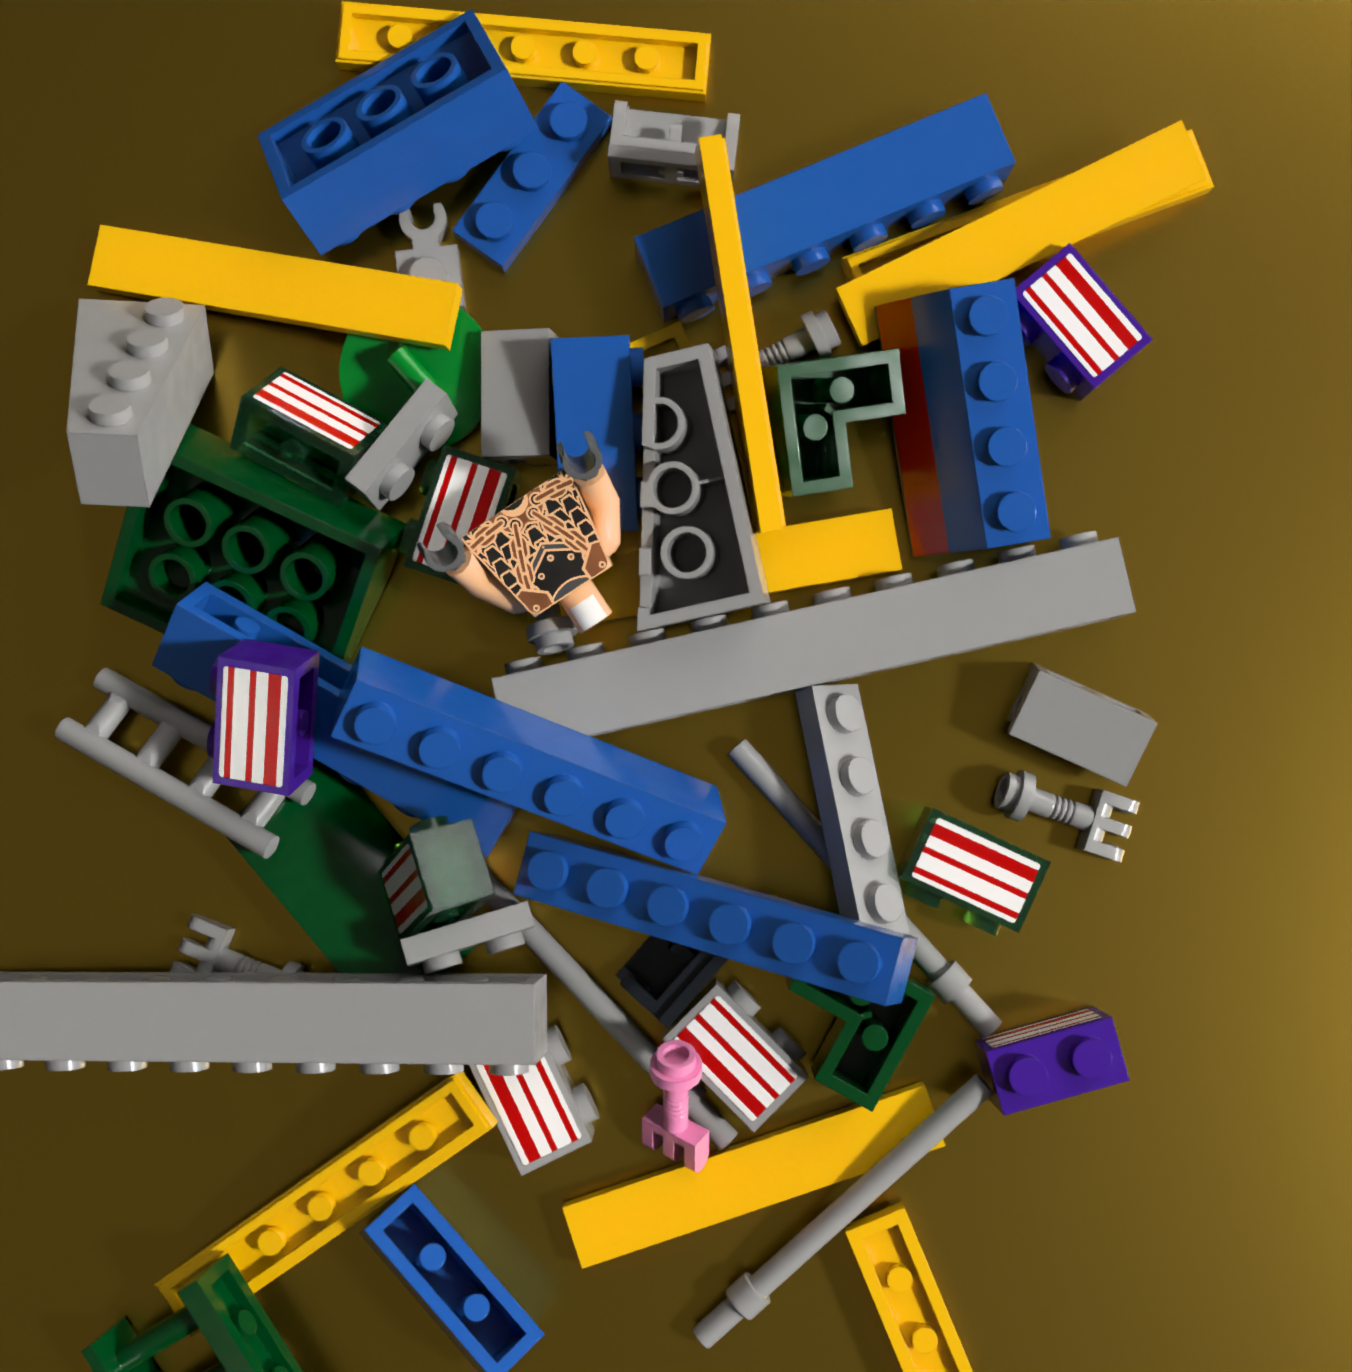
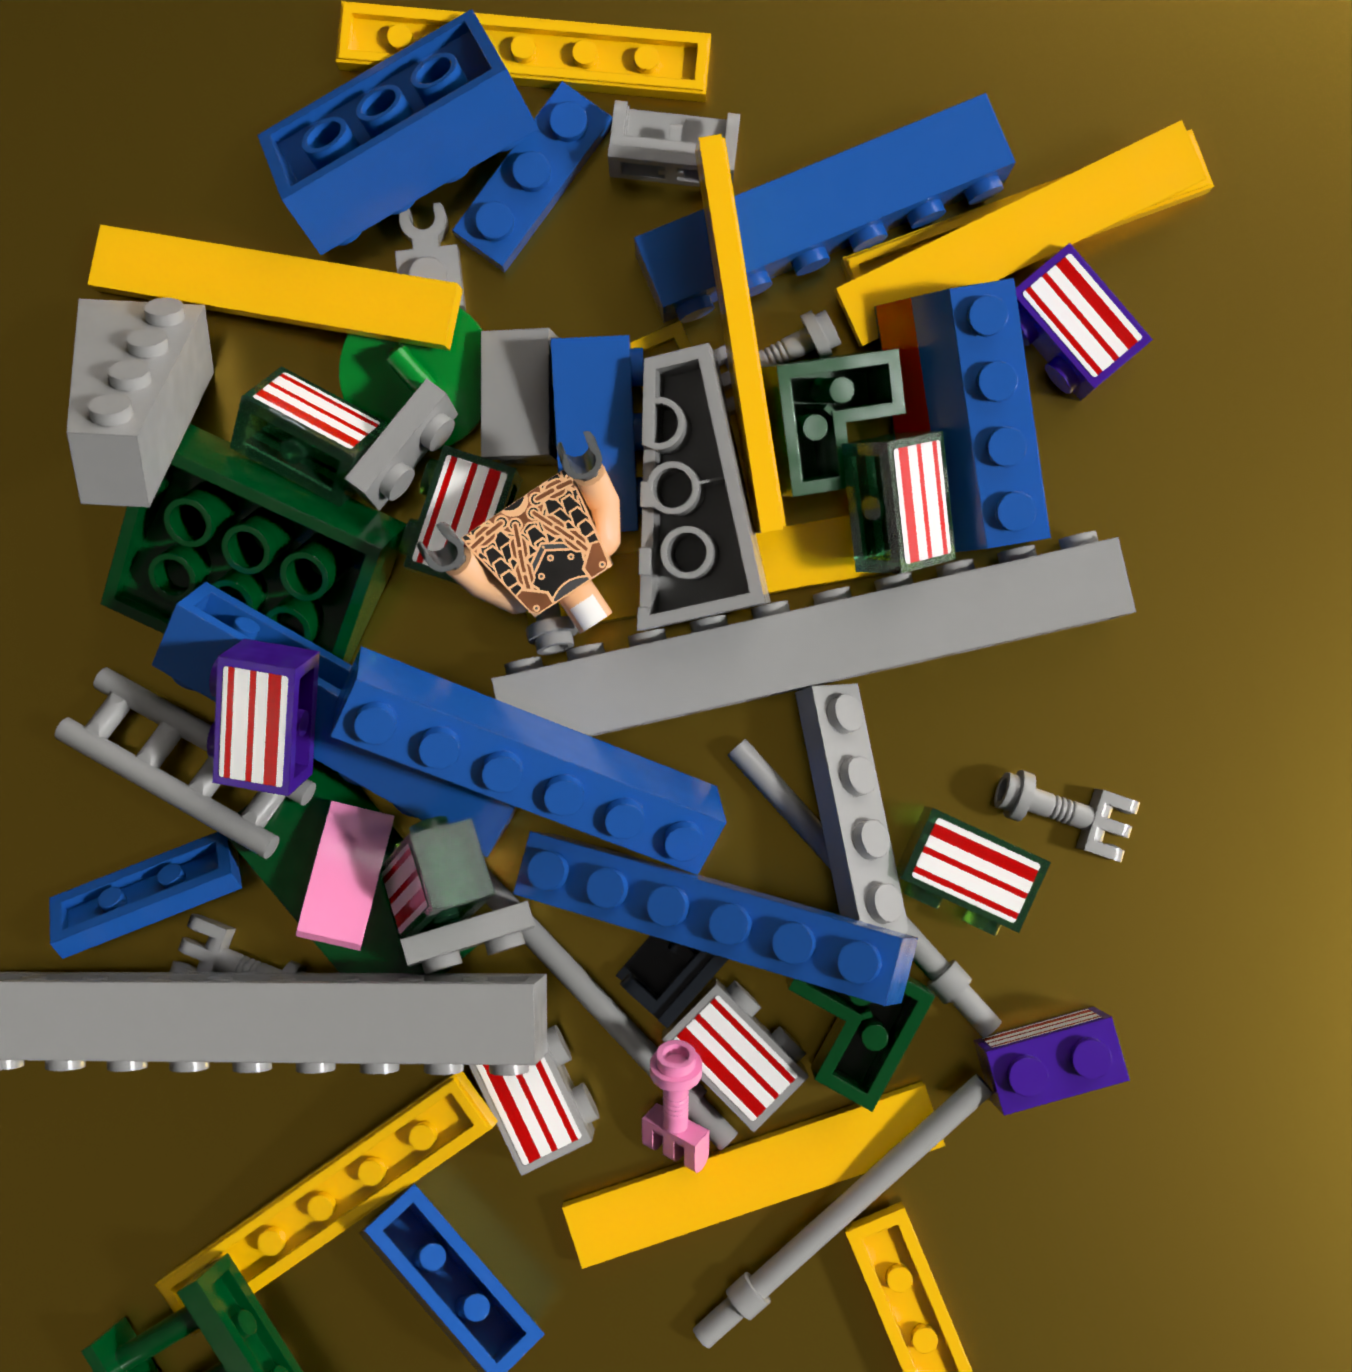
(143, 894): none -> blue plate
(345, 876): none -> bright pink slope
(899, 502): none -> brick
(1080, 724): light grey hinge -> none

